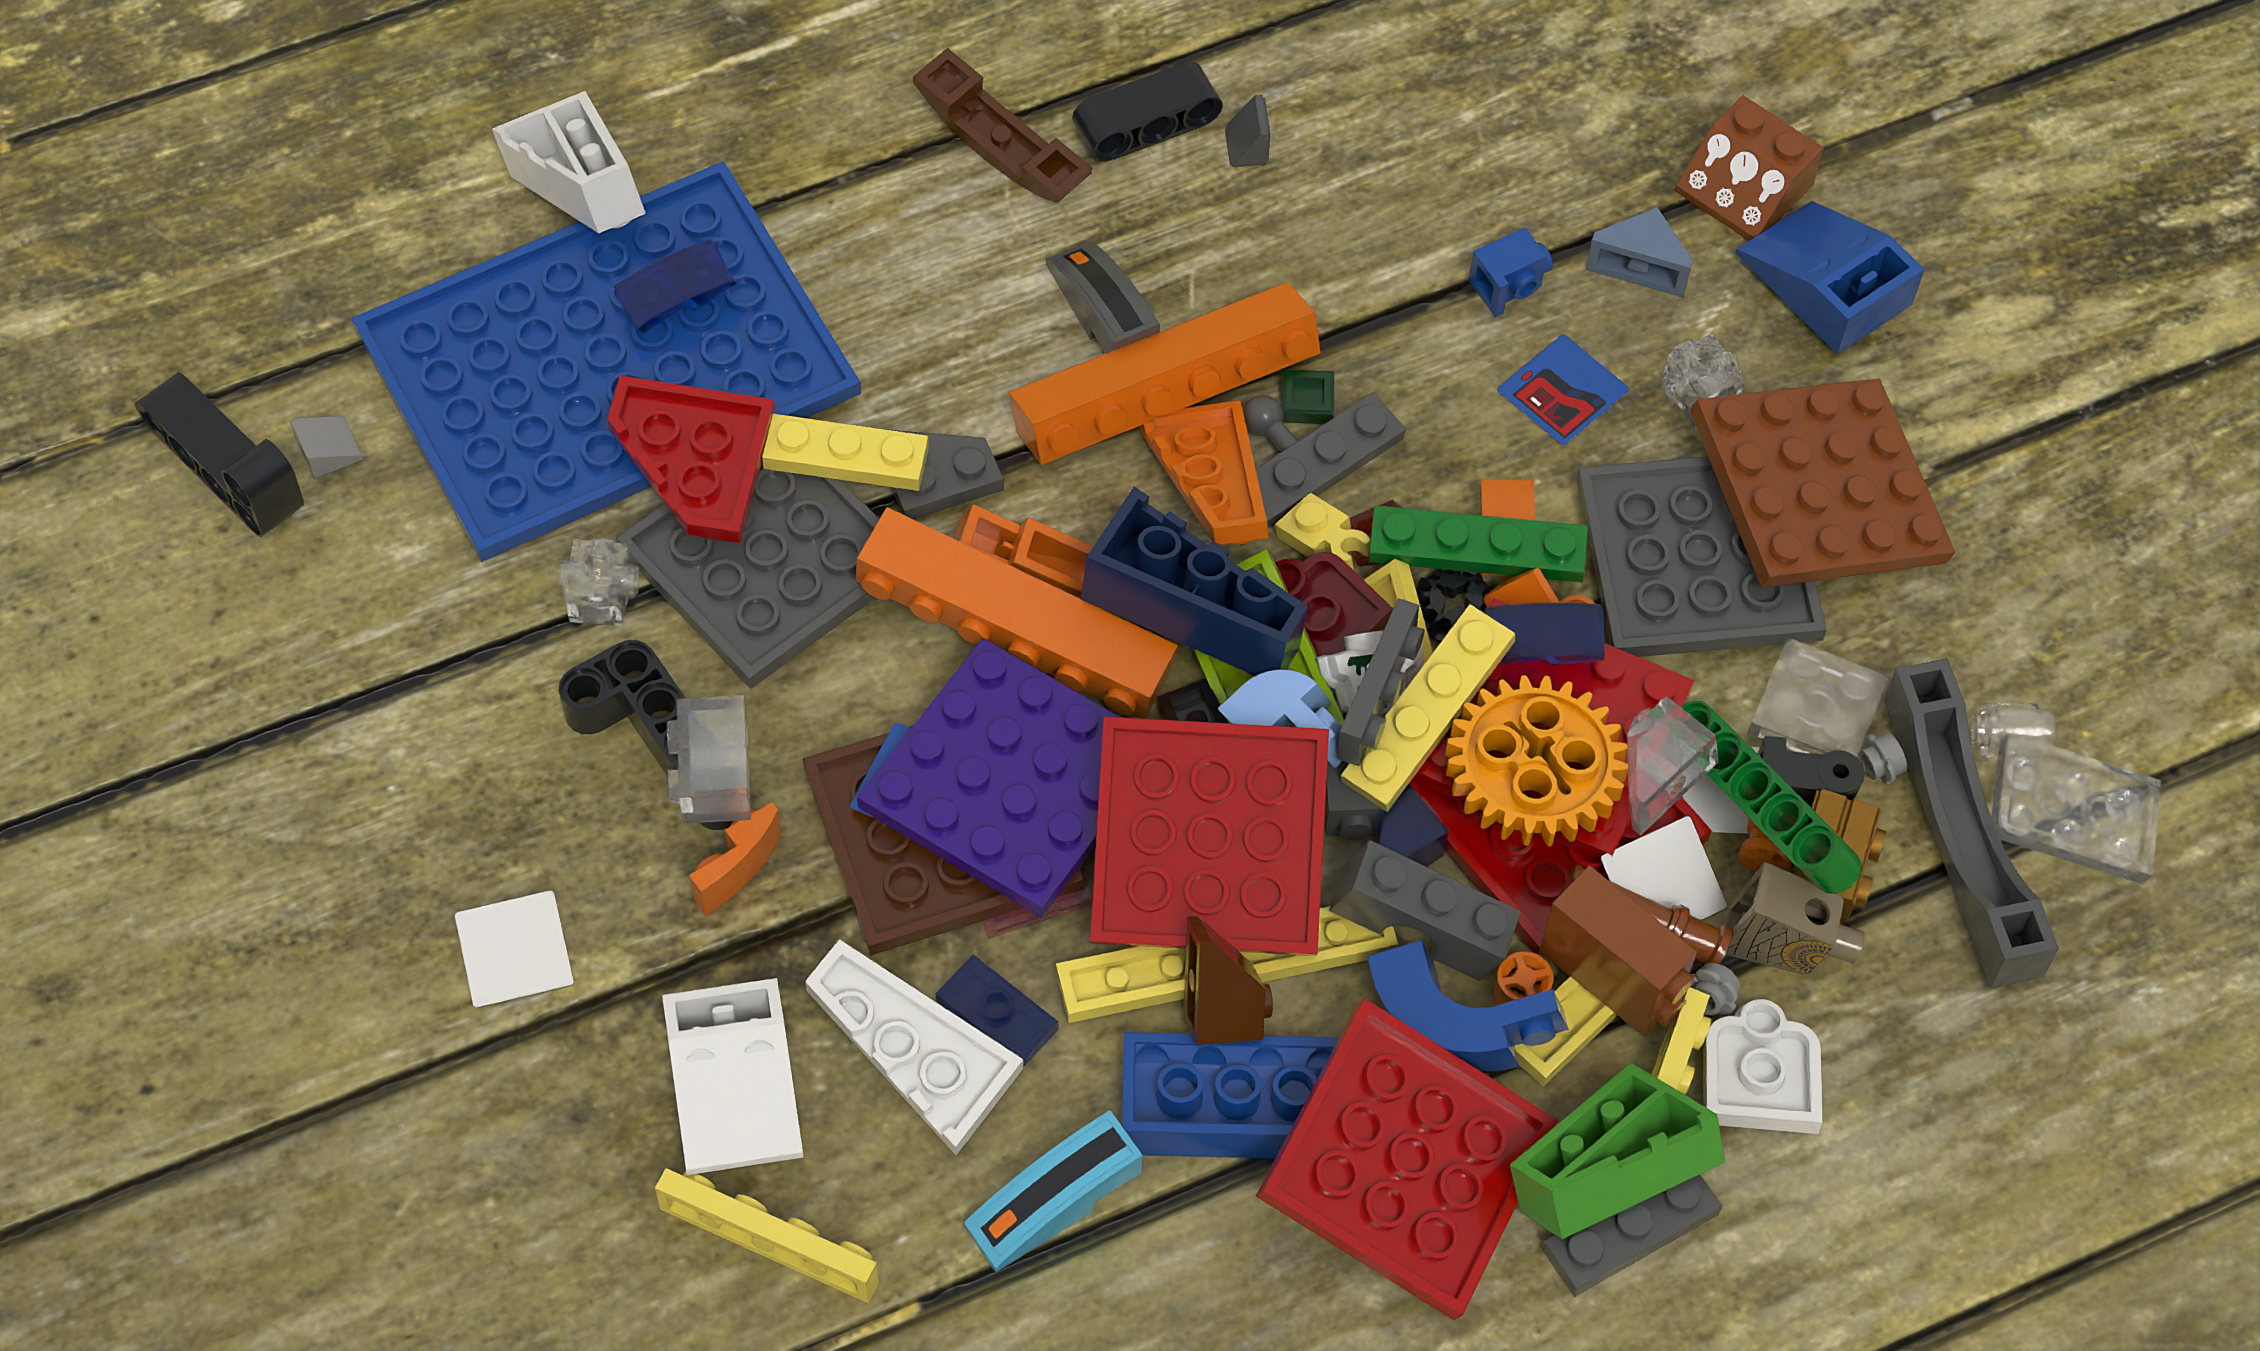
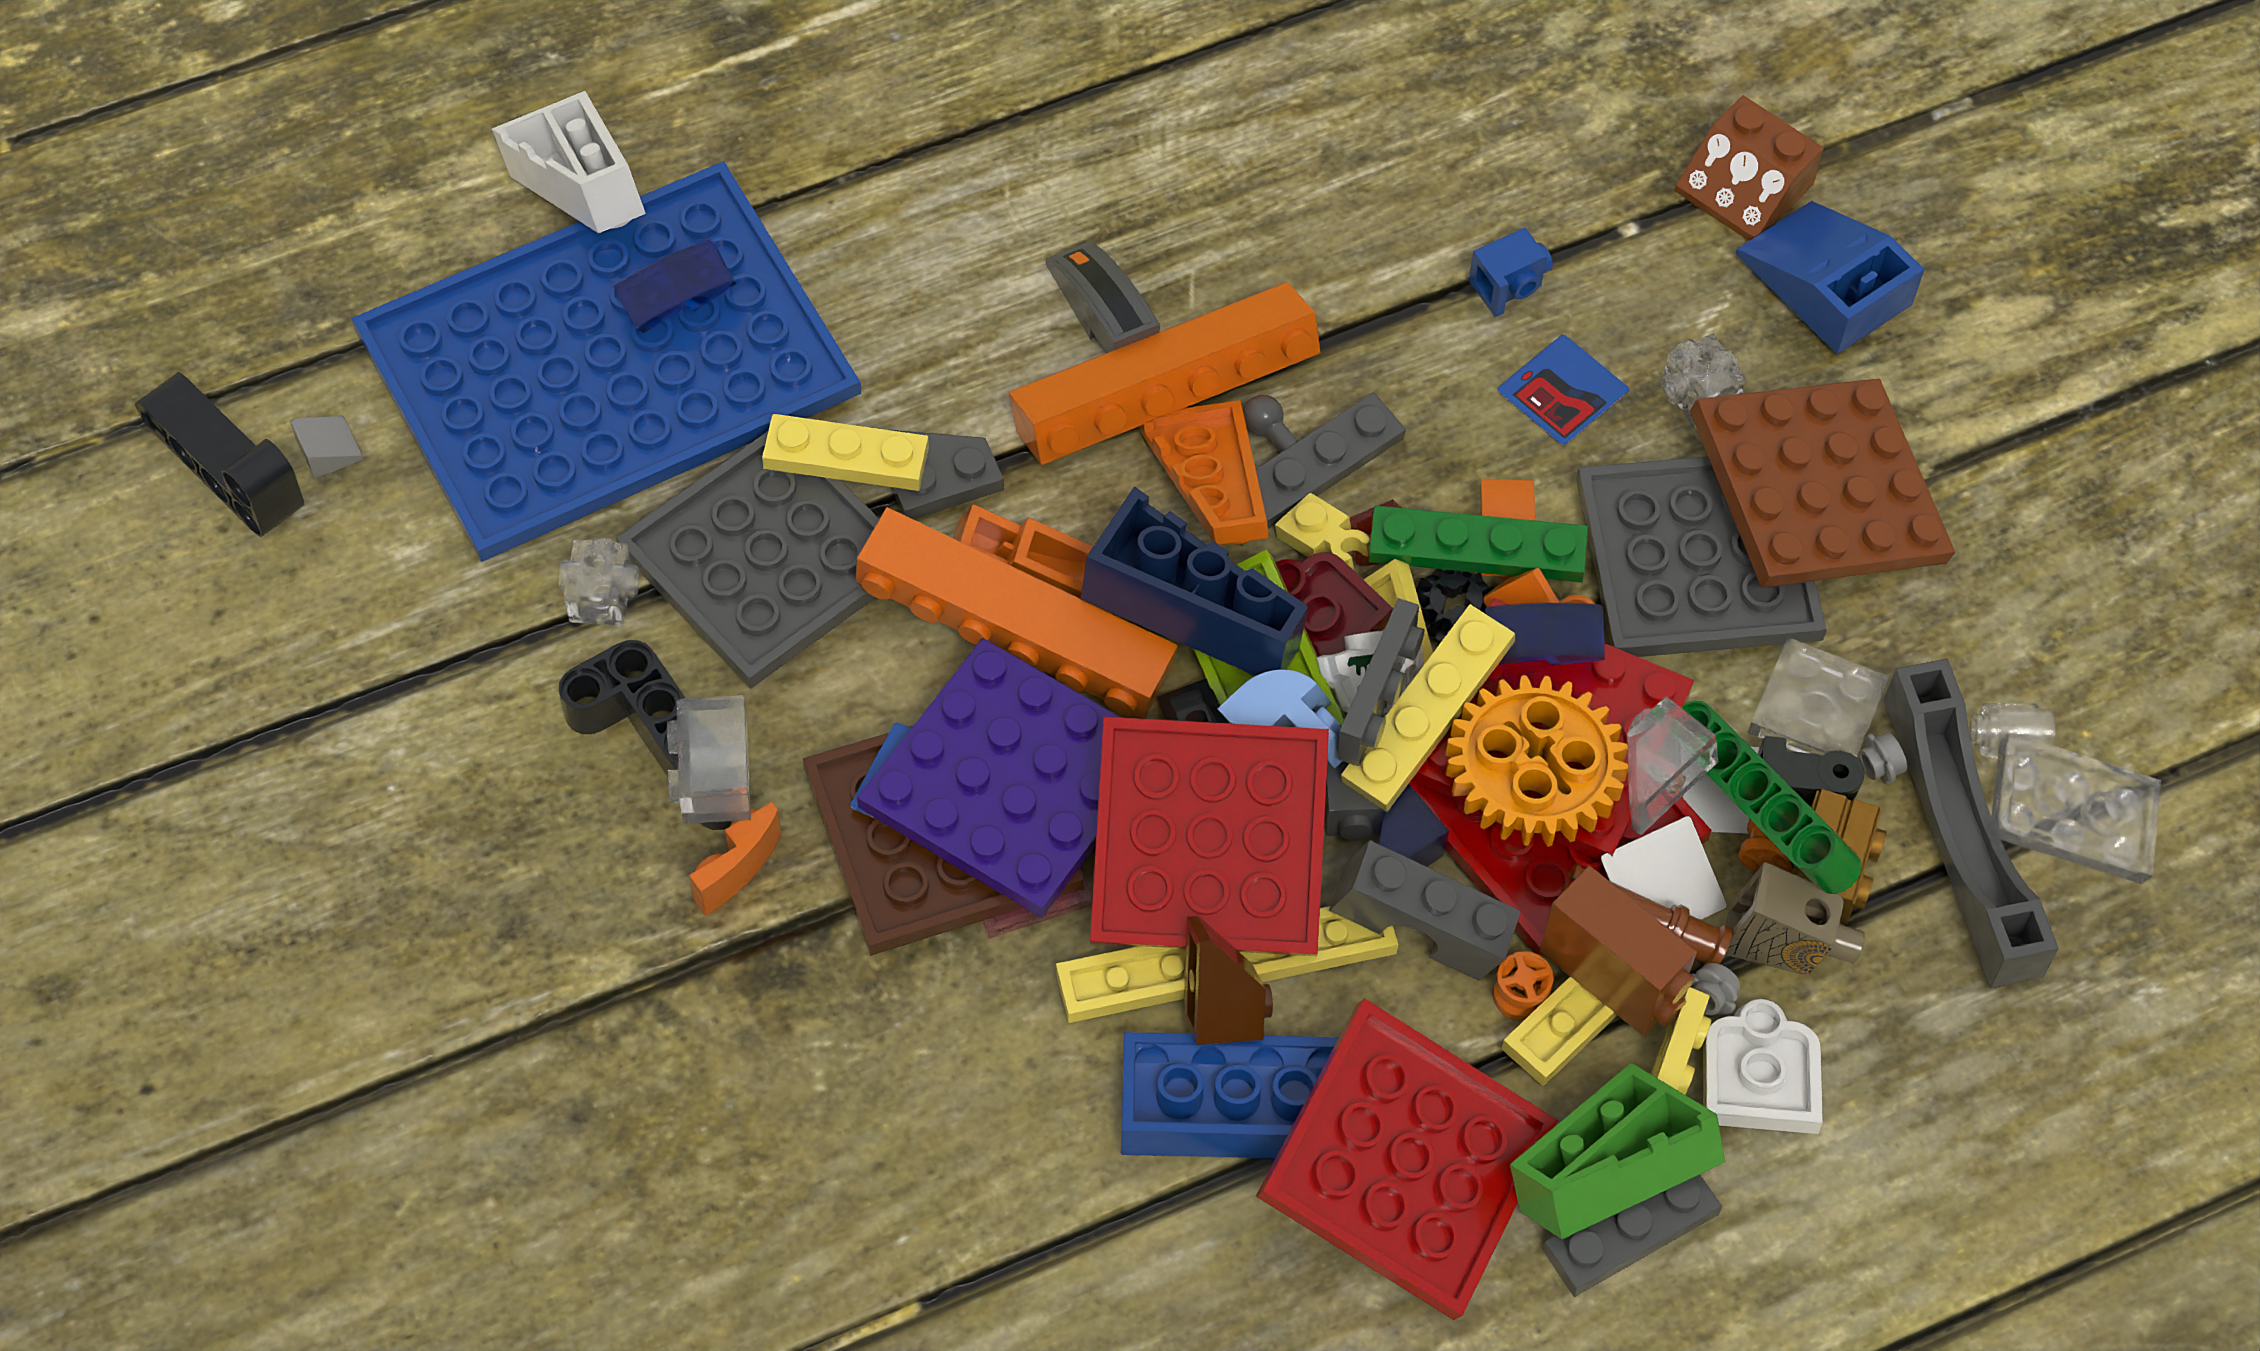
(513, 948): white sticker -> none
(694, 449): red plate -> none
(732, 1076): white slope -> none
(750, 1226): light yellow plate -> none
(921, 1048): white wing -> none
(995, 132): reddish brown slope -> none
(997, 1009): clear blue plate -> none
(1055, 1191): medium azure slope -> none
(1147, 111): black beam -> none
(1249, 135): dark grey slope -> none
(1307, 396): dark green tile -> none
(1478, 1036): blue arch -> none
(1642, 253): sand blue slope -> none

